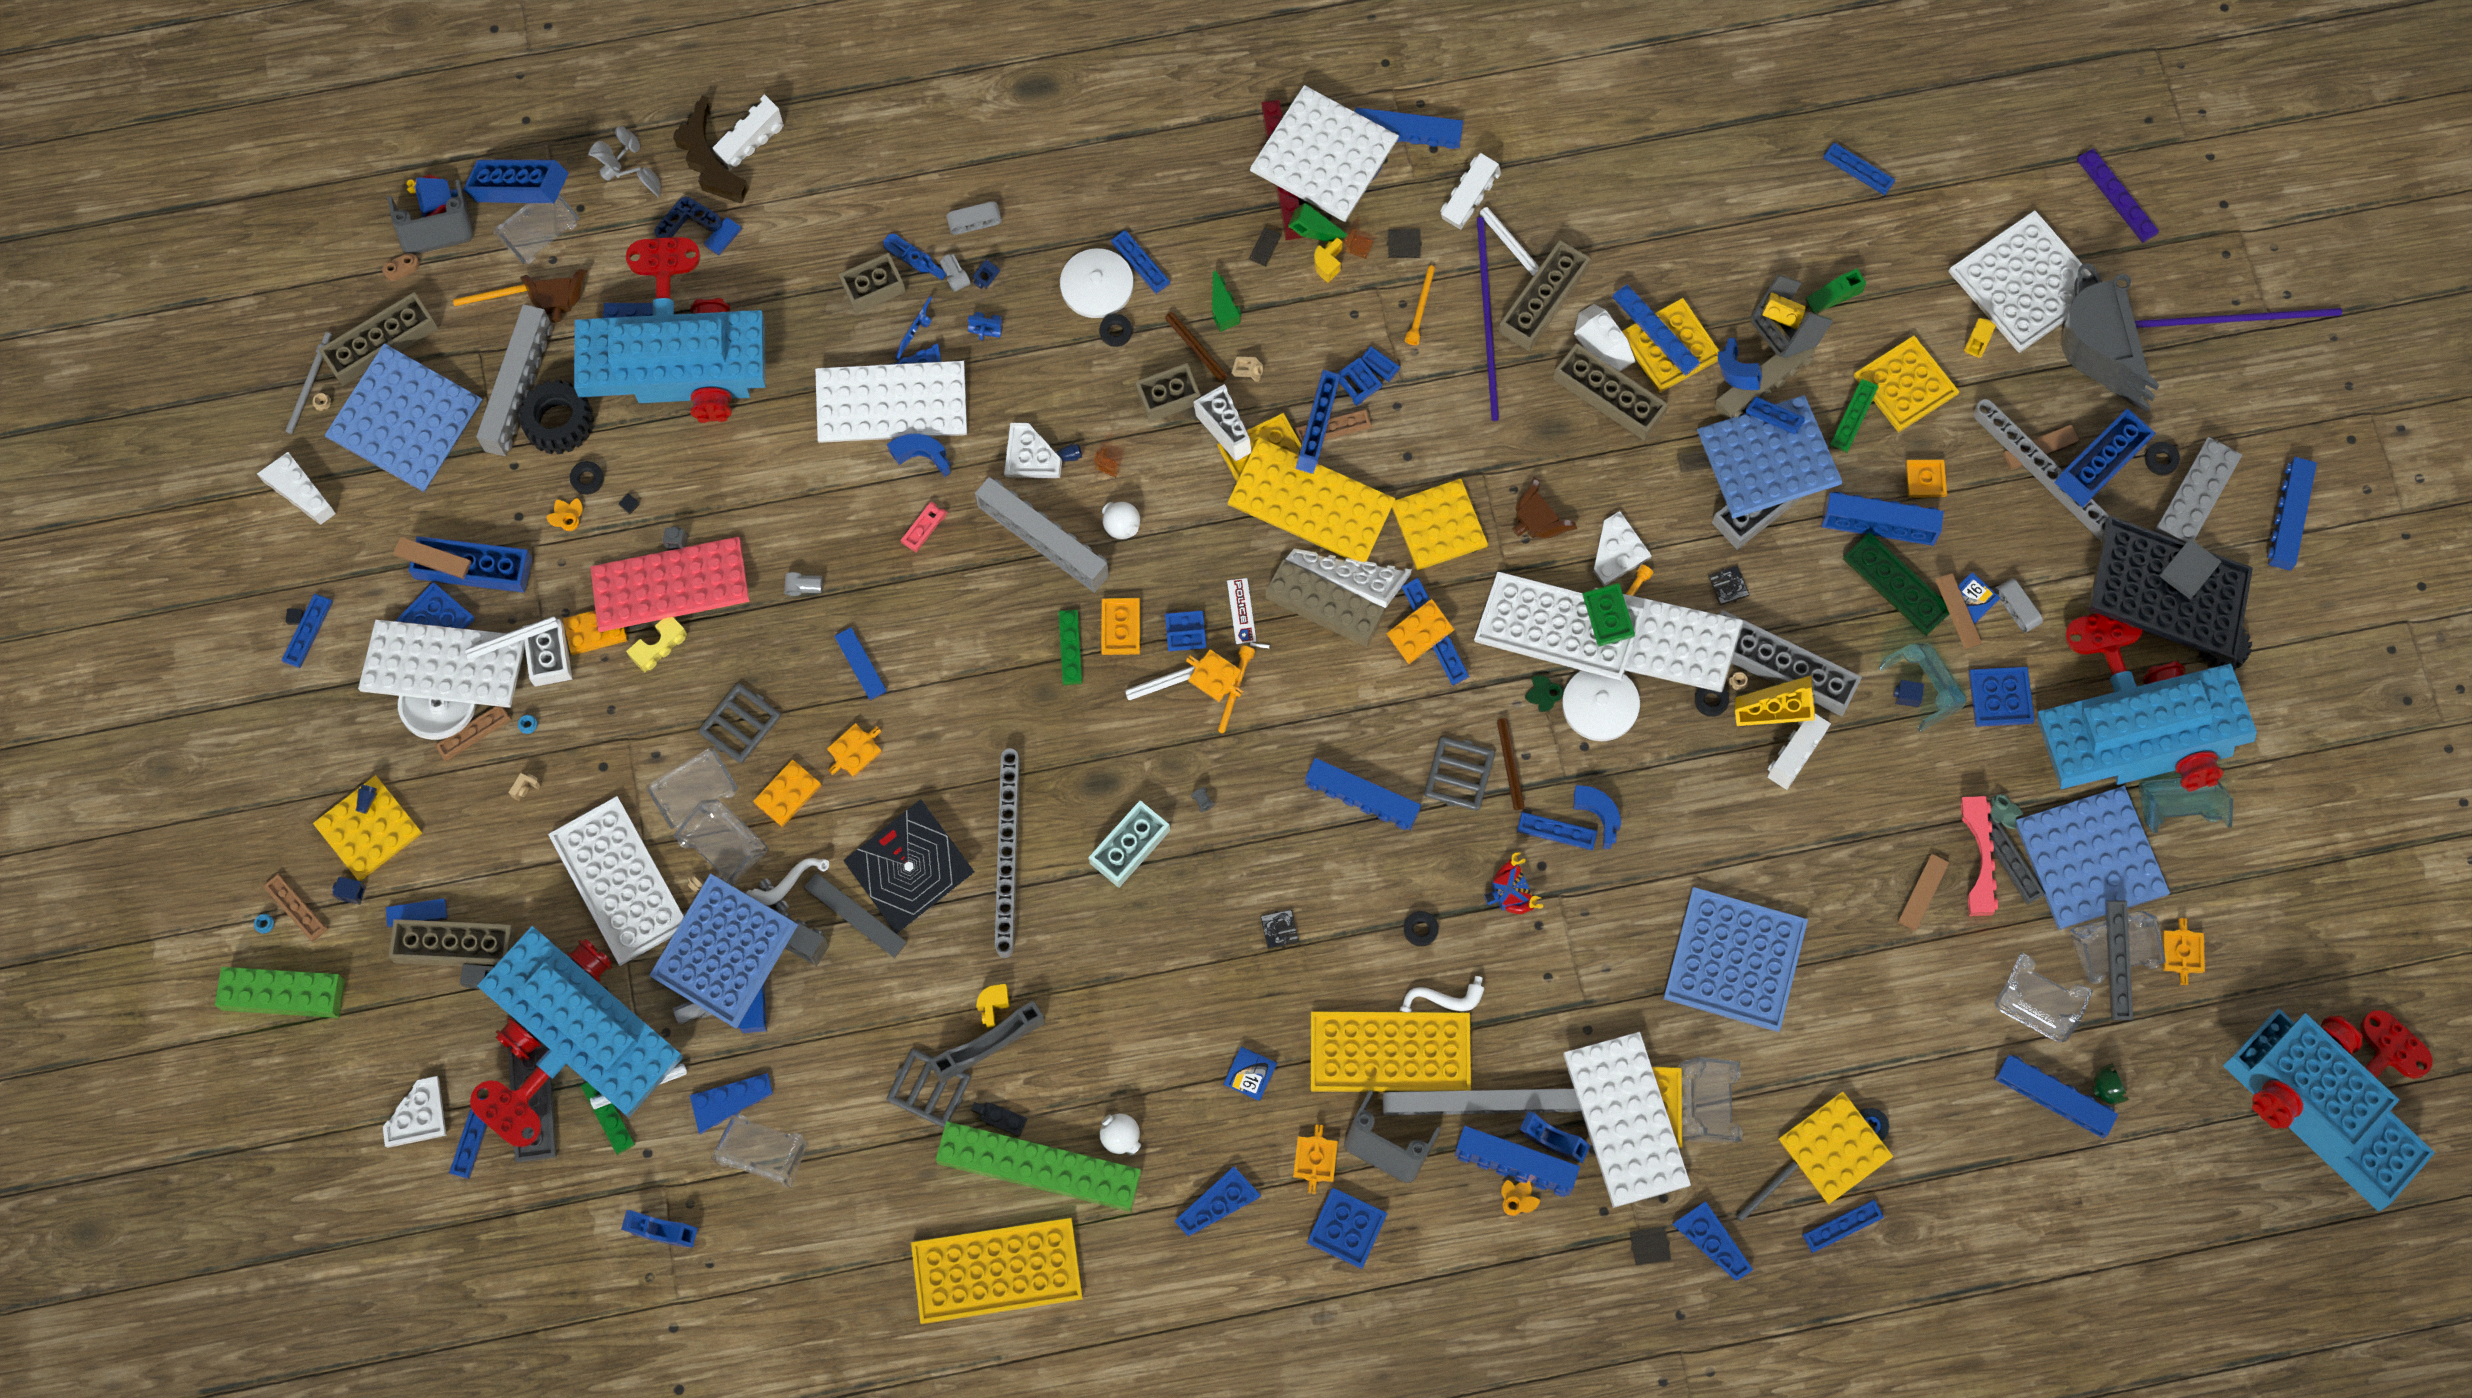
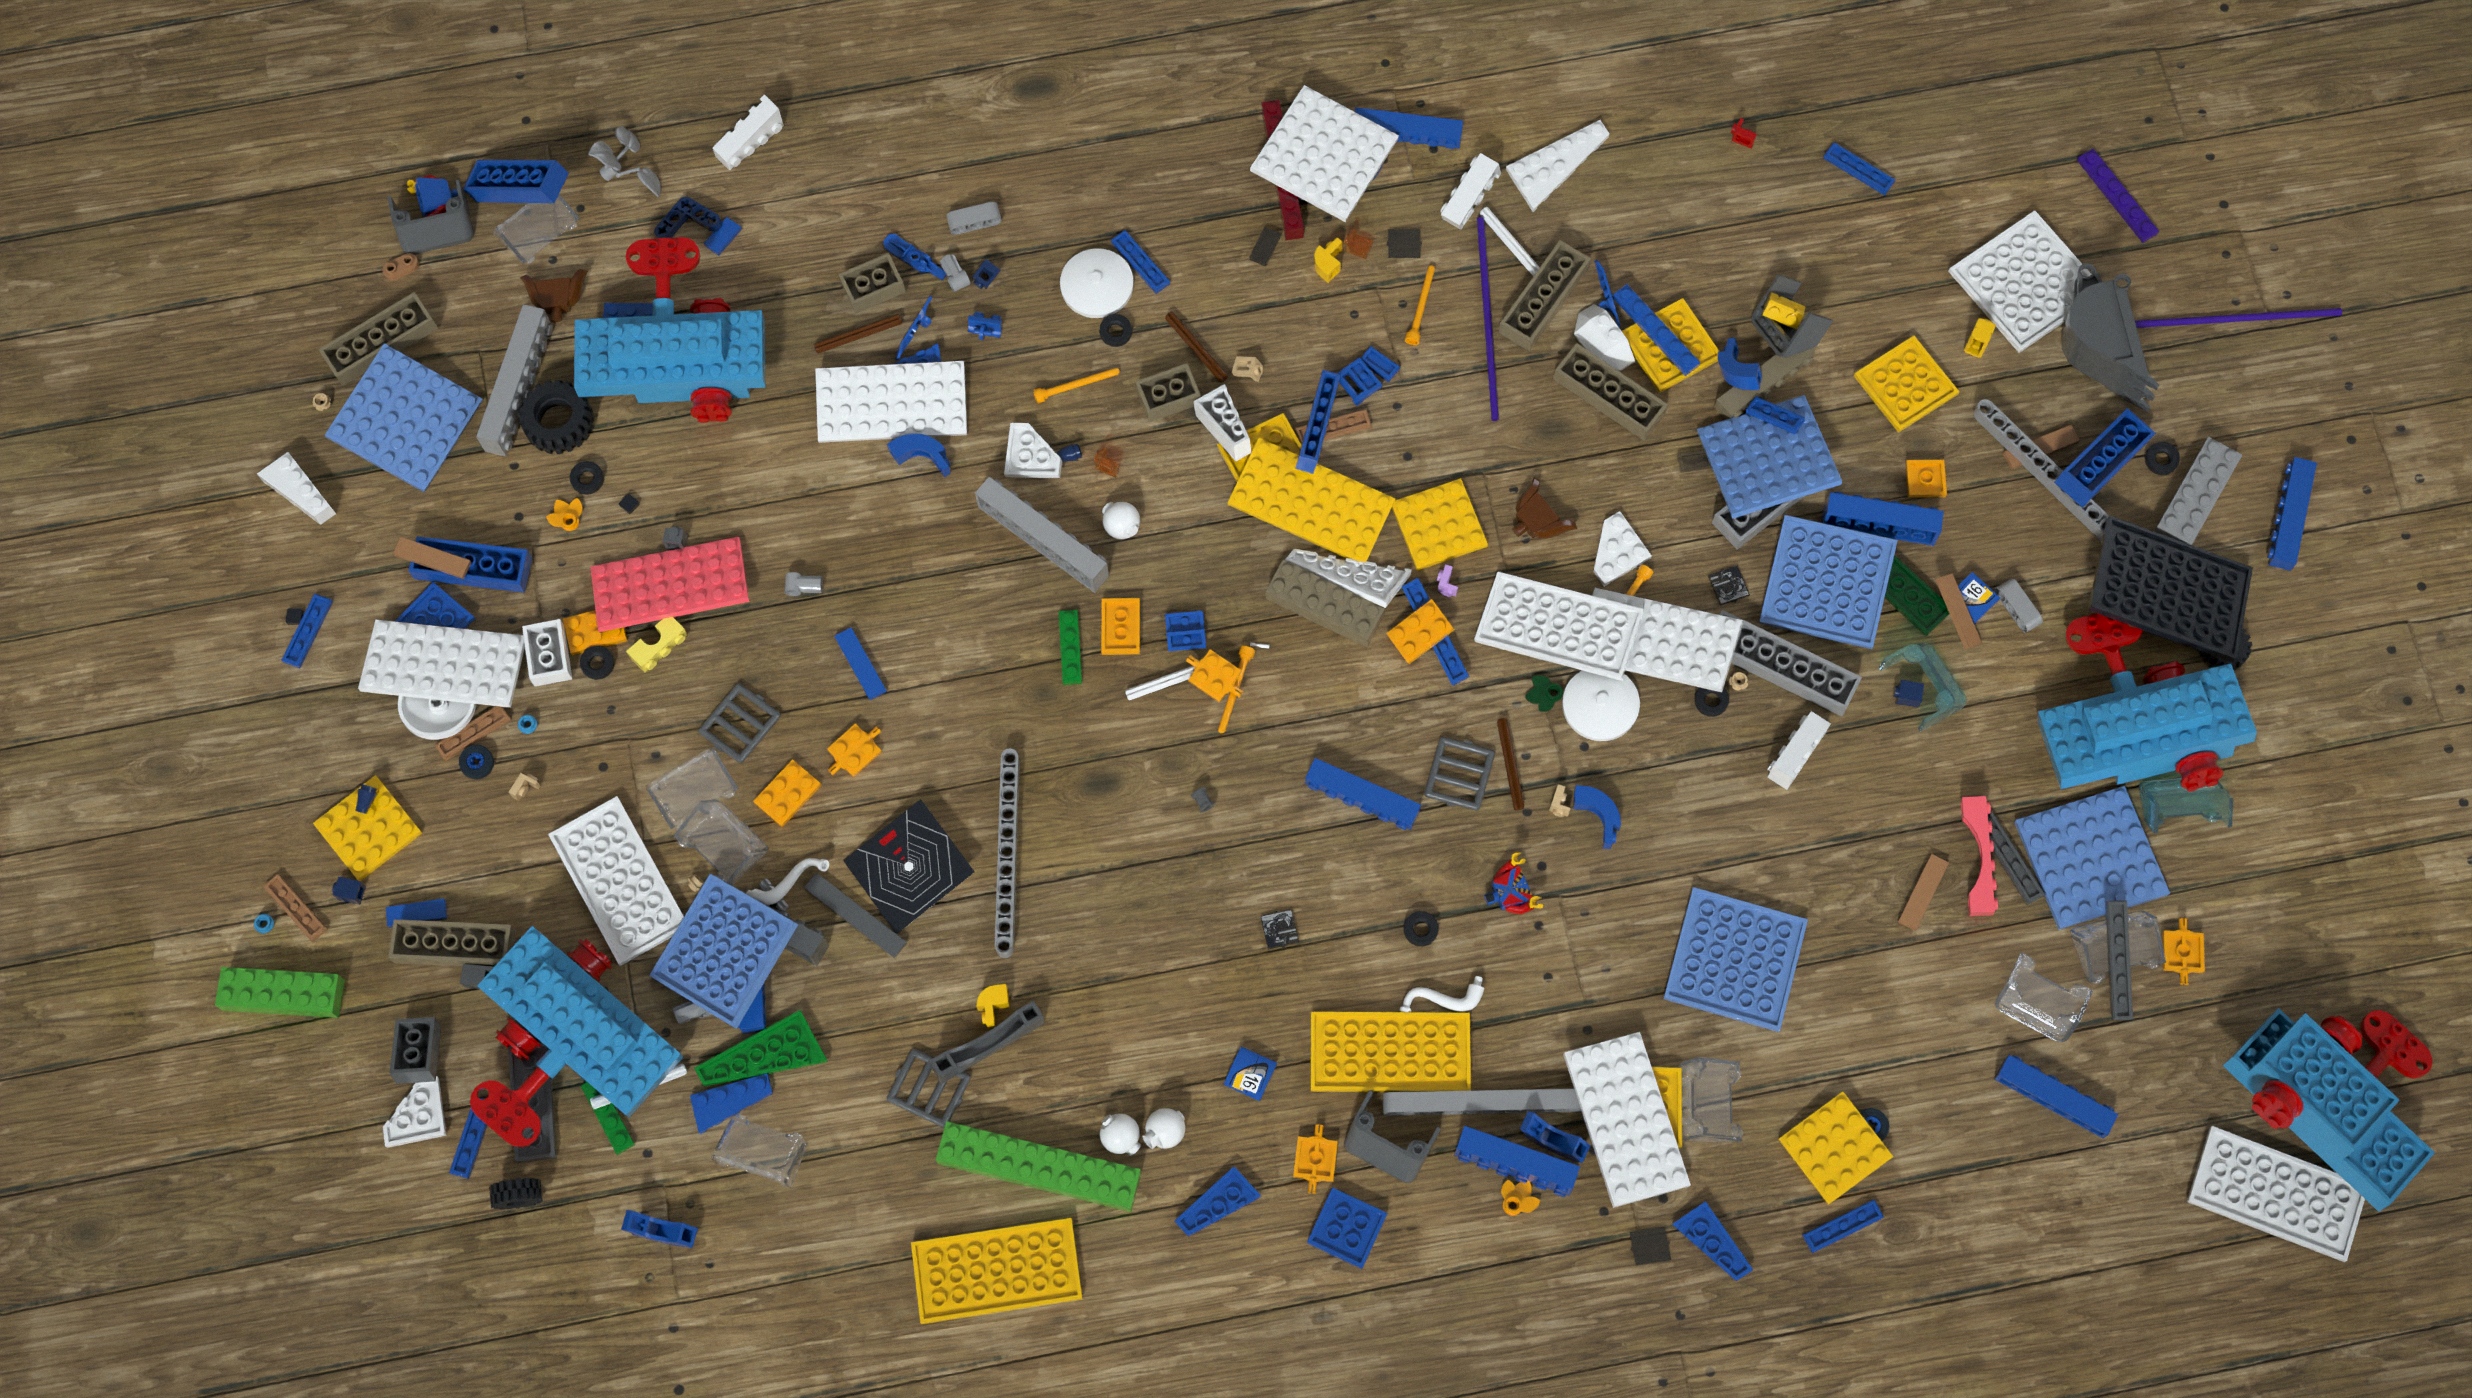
(308, 384): light grey bar -> none
(415, 1050): none -> dark grey brick
(466, 762): none -> black bush
(489, 295): light orange bar -> none
(511, 637): white axle -> none
(515, 1193): none -> black tyre
(602, 672): none -> black tyre
(713, 177): dark brown arch -> none
(775, 1049): none -> green wing
(858, 333): none -> reddish brown axle
(923, 527): coral plate -> none
(1000, 1118): black hinge -> none
(1042, 394): none -> light orange piece
(1129, 844): light aqua brick -> none
(1164, 1128): none -> white brick
(1223, 309): green slope -> none
(1241, 611): white sticker -> none
(1313, 225): green slope -> none
(1444, 577): none -> lavender bracket
(1550, 166): none -> white wing
(1557, 831): blue tile -> none
(1559, 798): none -> tan bracket
(1608, 305): none -> blue piece
(1608, 615): green plate -> none
(1743, 136): none -> red bracket
(1767, 1191): dark grey bar -> none
(1777, 704): yellow wedge -> none
(1828, 582): none -> medium blue plate
(1837, 291): green slope -> none
(1854, 416): green plate -> none
(2001, 696): blue plate -> none
(2004, 811): sand green plate -> none
(2109, 1085): dark green cylinder -> none
(2190, 568): dark grey tile -> none
(2276, 1194): none -> white plate

